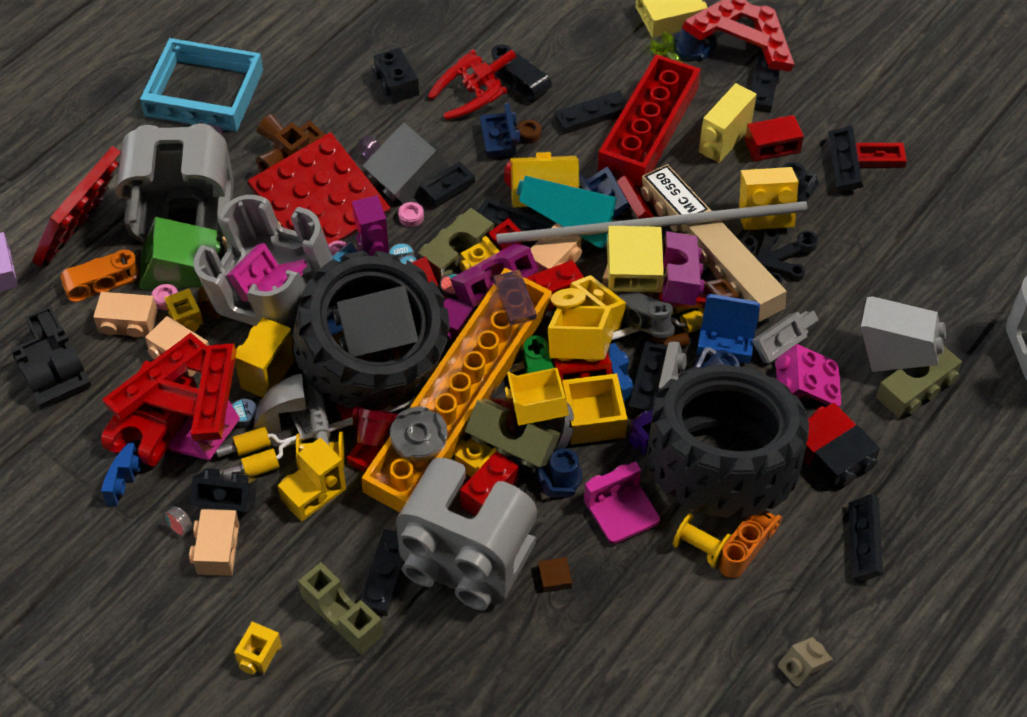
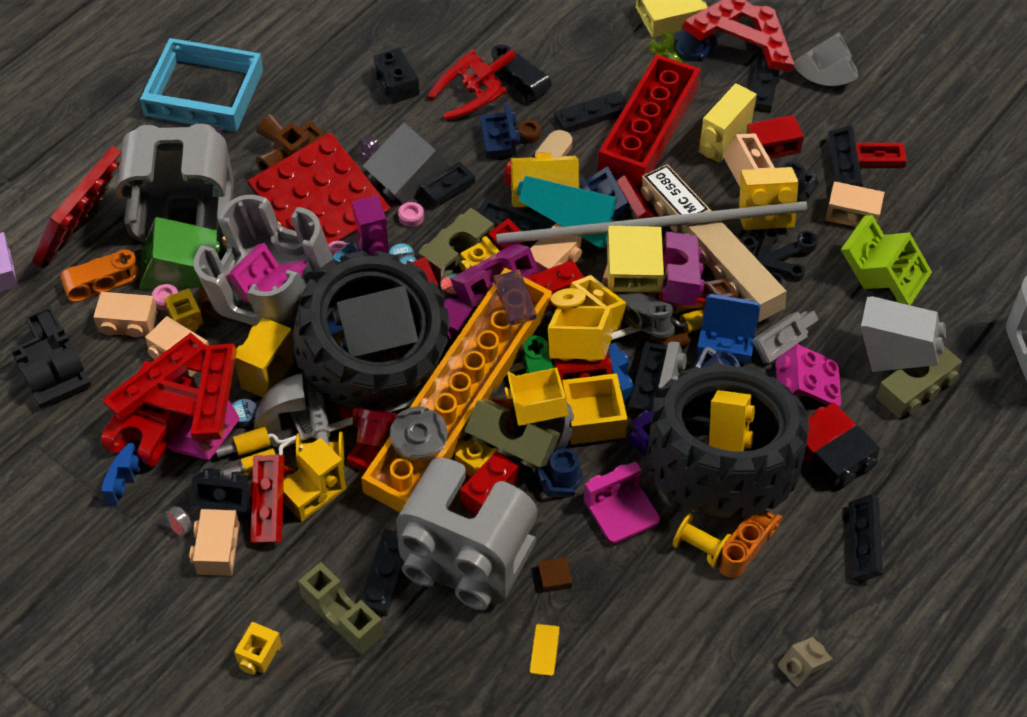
(268, 498): none -> red piece
(544, 649): none -> yellow sticker
(557, 143): none -> tan tile
(731, 421): none -> yellow brick
(746, 153): none -> light nougat brick
(828, 63): none -> light grey brick
(851, 203): none -> light nougat brick
(886, 260): none -> lime bracket

